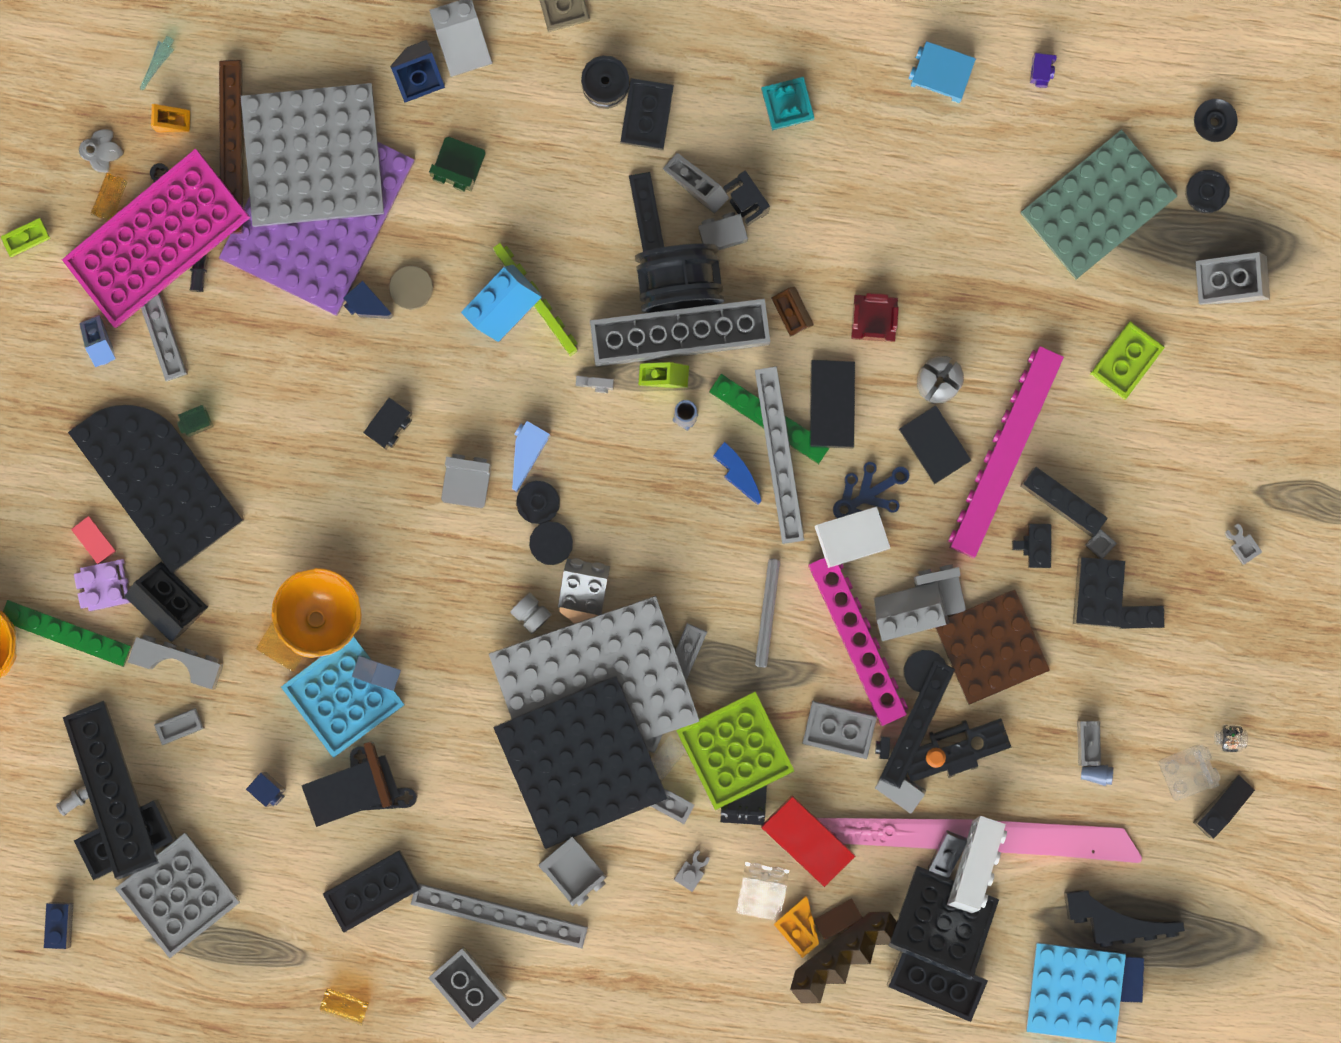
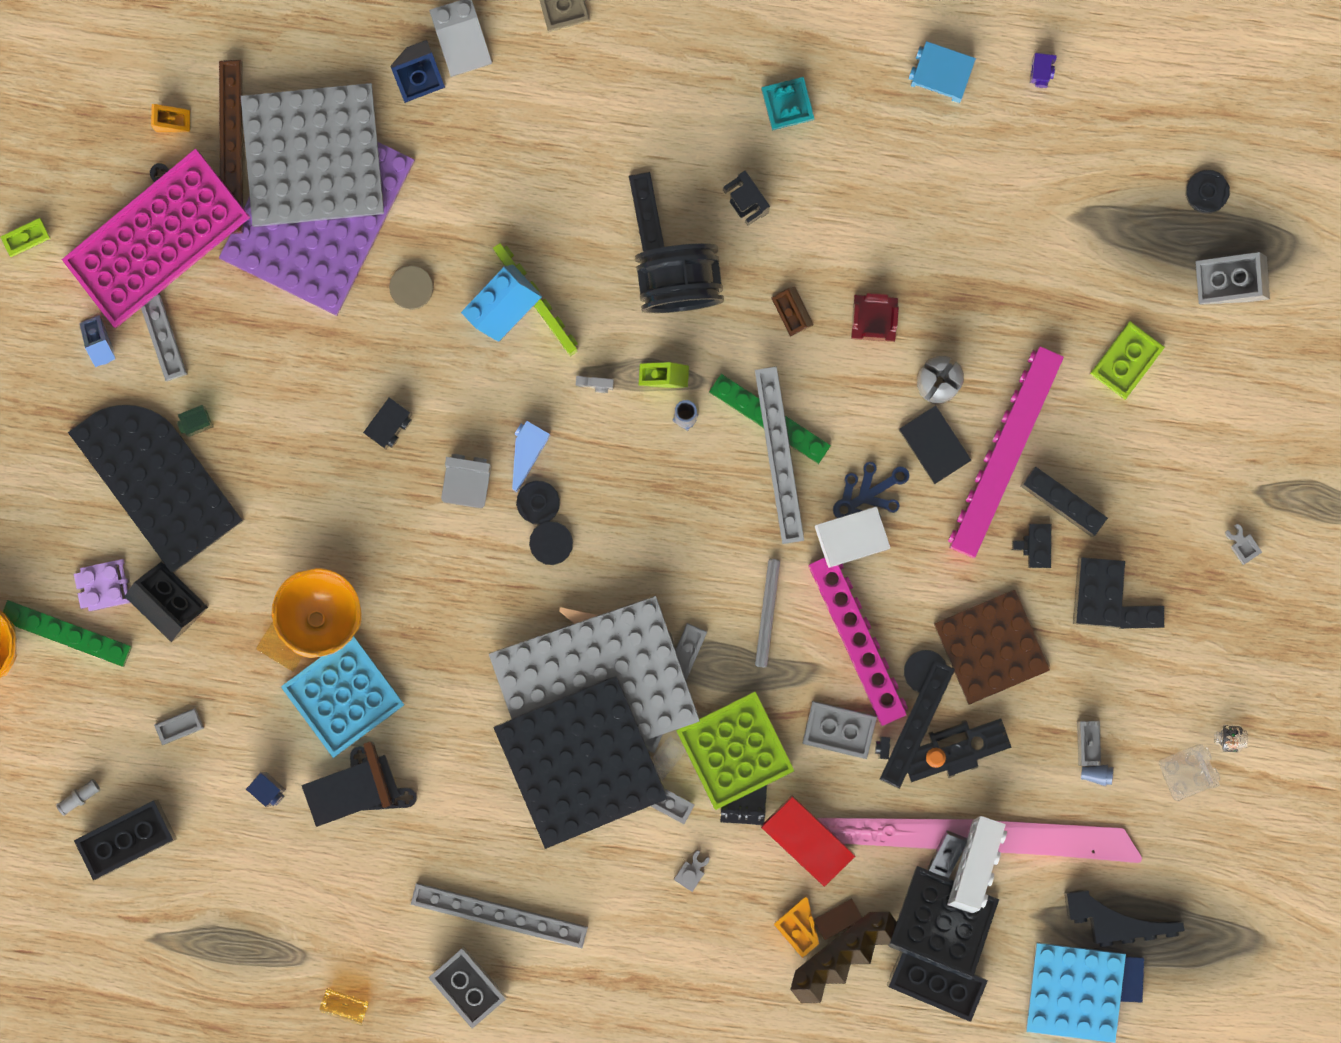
(58, 925): dark blue brick -> none
(93, 540): coral tile -> none
(103, 150): light grey plate -> none
(109, 197): clear yellow hinge -> none
(110, 790): black plate -> none
(161, 53): clear light blue piece -> none
(178, 895): light grey plate -> none
(197, 275): black axle -> none
(202, 671): light grey arch -> none
(365, 303): dark blue slope -> none
(371, 891): black tile -> none
(376, 673): sand blue slope -> none
(457, 164): dark green bracket -> none
(530, 613): light grey wheel -> none
(573, 872): light grey panel -> none
(583, 586): light grey bracket -> none
(601, 94): black wheel -> none
(647, 114): black plate -> none
(680, 332): light grey brick -> none
(696, 183): light grey slope -> none
(723, 232): light grey brick -> none
(738, 472): blue slope -> none
(762, 891): clear bracket -> none
(832, 404): black tile -> none
(907, 796): light grey hinge -> none
(910, 611): light grey slope -> none
(949, 585): light grey bracket -> none
(1098, 204): sand green plate -> none
(1100, 544): light grey tile -> none
(1223, 113): black dish -> none
(1224, 807): black slope -> none

